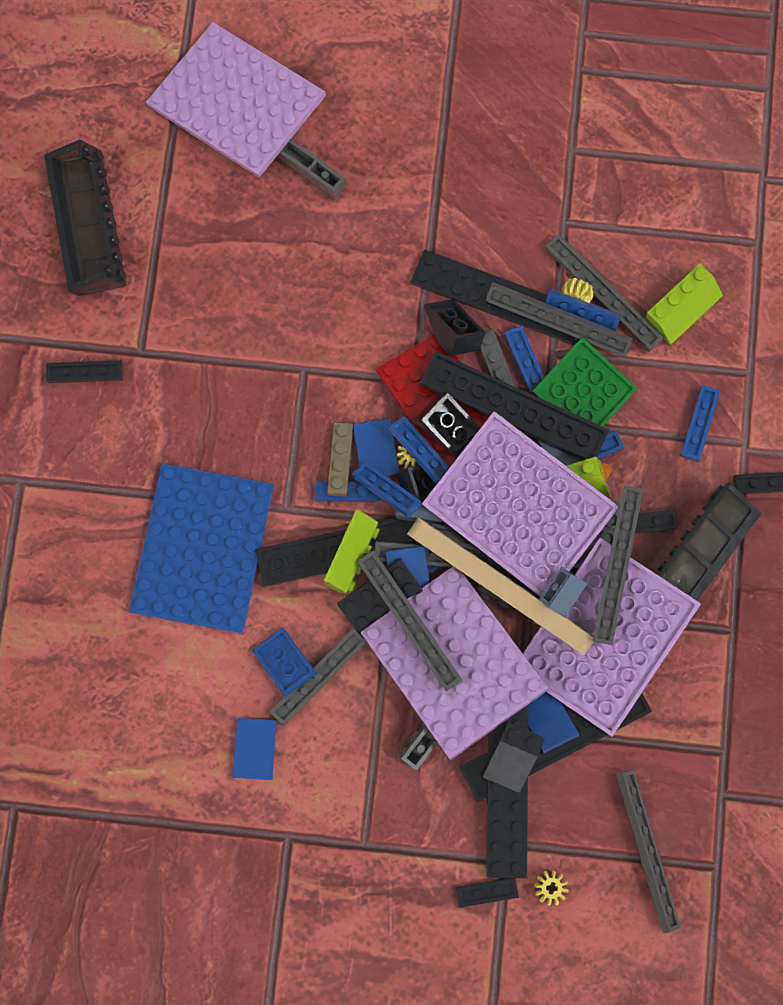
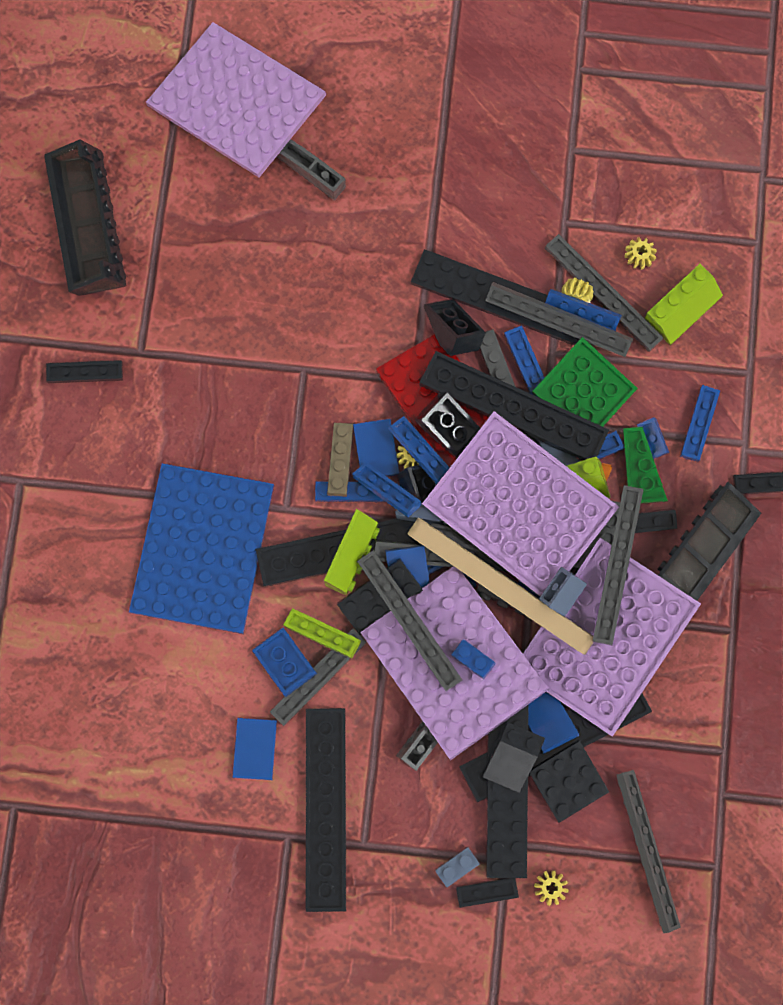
(322, 633): none -> lime plate
(326, 810): none -> black plate
(457, 867): none -> sand blue brick
(473, 659): none -> blue plate
(568, 781): none -> black plate
(640, 246): none -> light yellow gear
(641, 466): none -> green wing
(654, 437): none -> blue plate

